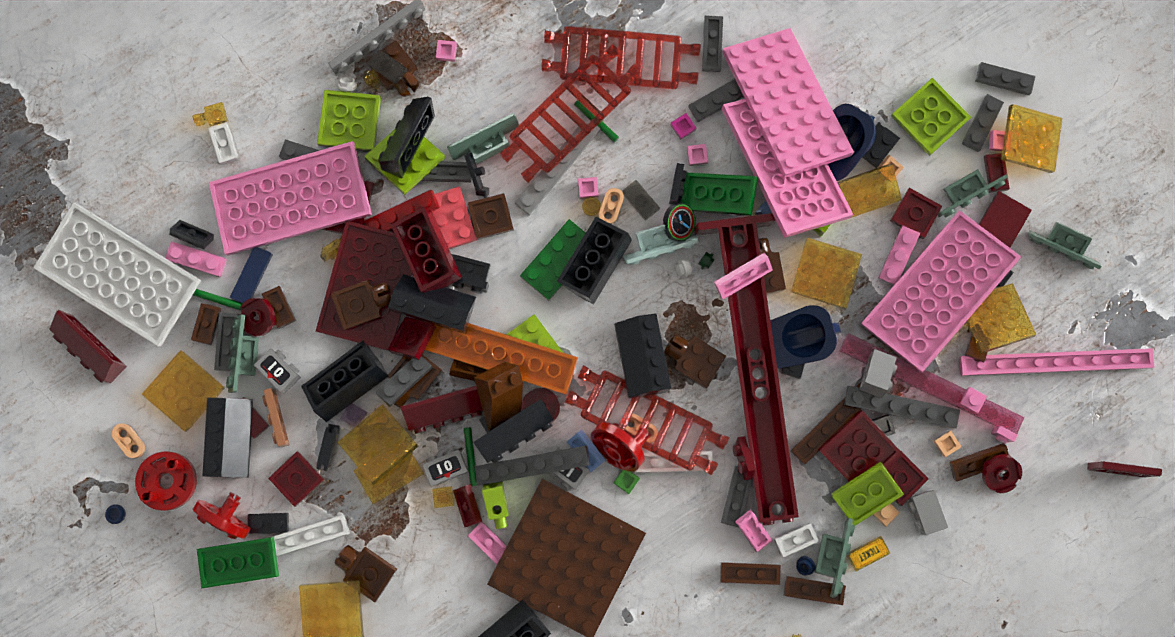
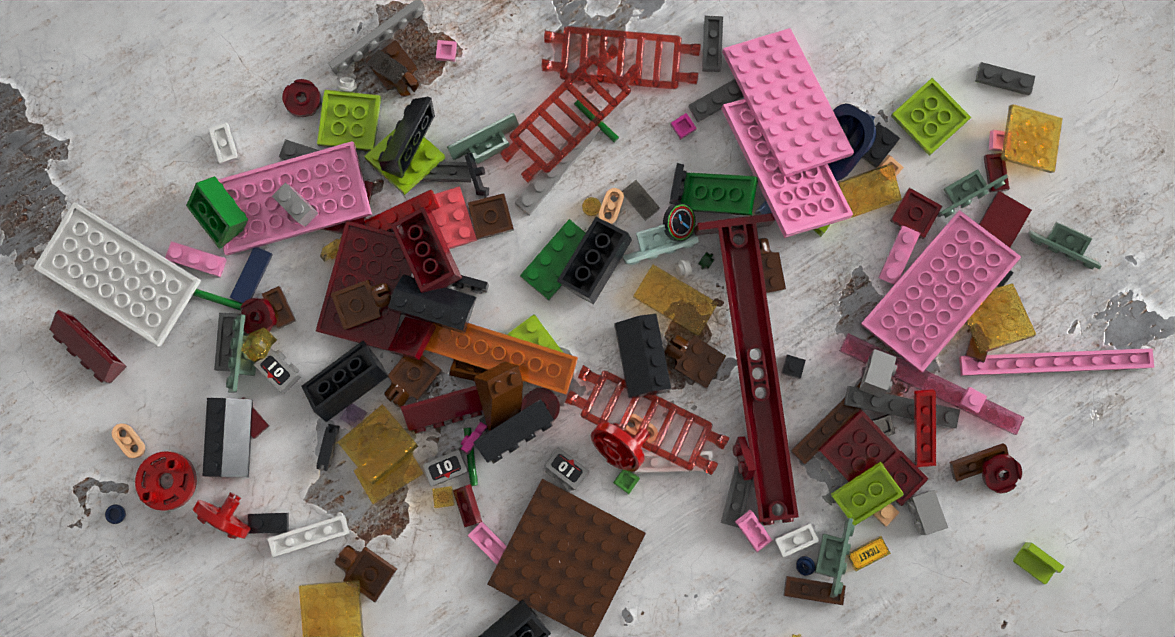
(183, 390): clear yellow plate -> none
(191, 234): black plate -> none
(206, 324): reddish brown plate -> none
(213, 114): clear yellow plate -> none
(216, 211): none -> green slope
(237, 562): green plate -> none
(258, 344): none -> clear yellow window
(275, 417): nougat plate -> none
(295, 90): none -> dark red plate
(295, 204): none -> light grey brick
(296, 478): dark red plate -> none
(371, 78): clear yellow plate -> none
(403, 380): dark grey plate -> none
(467, 442): none -> dark pink plate
(471, 267): black plate -> none
(495, 495): lime torso -> none
(532, 465): dark grey plate -> none
(588, 187): bright pink plate -> none
(595, 457): light blue plate -> none
(675, 300): none -> clear yellow plate
(697, 154): bright pink plate -> none
(743, 276): bright pink plate -> none
(750, 573): reddish brown plate -> none
(804, 336): dark blue piece -> none
(826, 273): clear yellow plate -> none
(925, 427): none -> red plate
(947, 444): light nougat plate -> none
(982, 122): dark grey plate -> none
(1003, 435): bright pink plate -> none
(1037, 562): none -> lime panel
(1124, 469): dark red tile -> none

